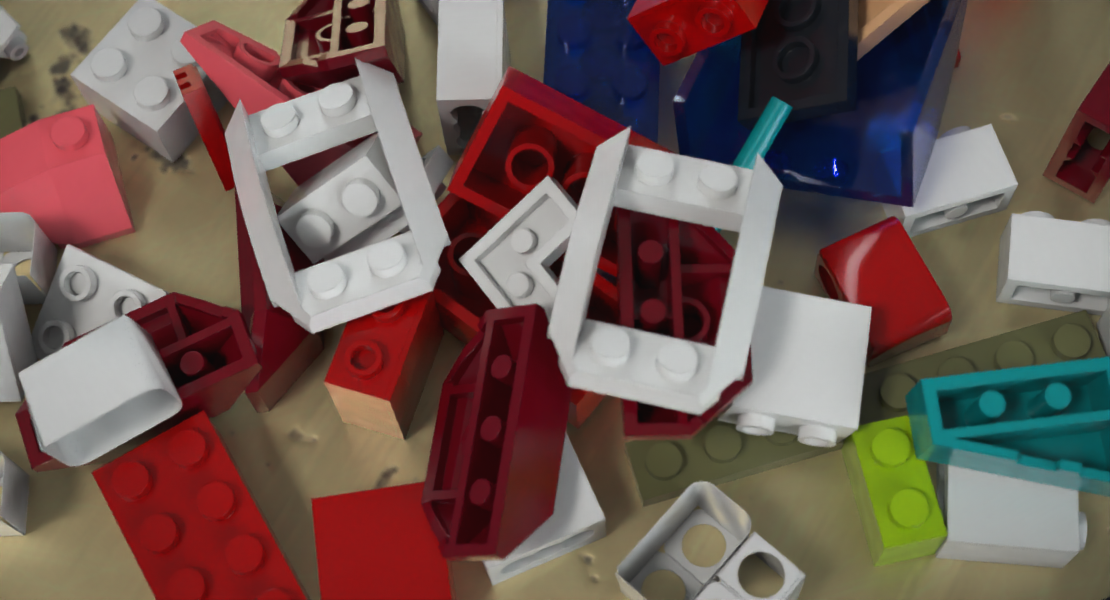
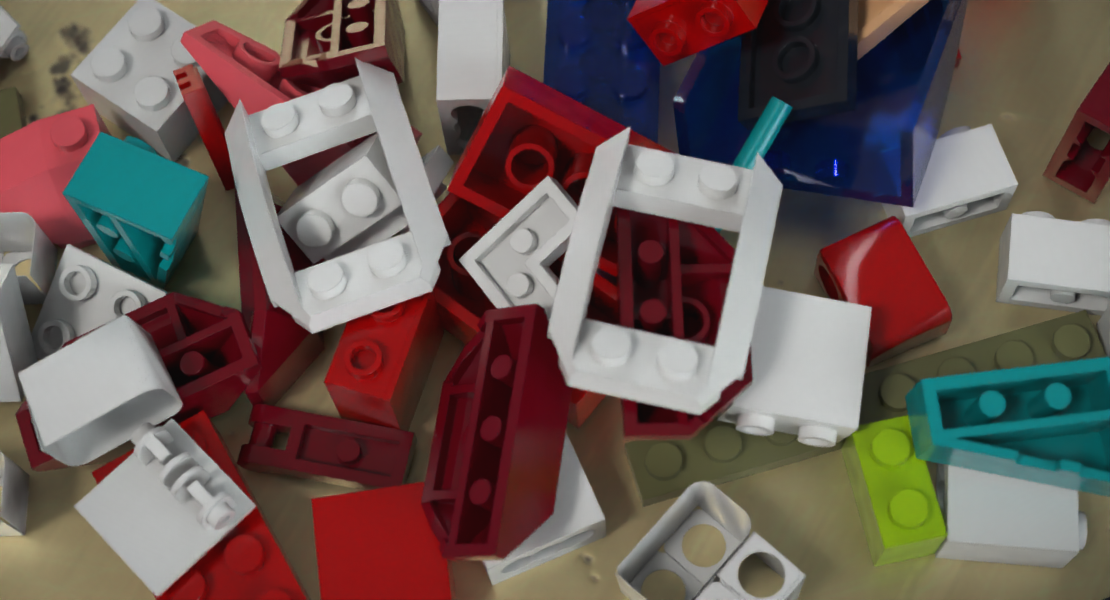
(137, 206): none -> teal wedge
(164, 505): none -> white hinge
(327, 449): none -> dark red plate

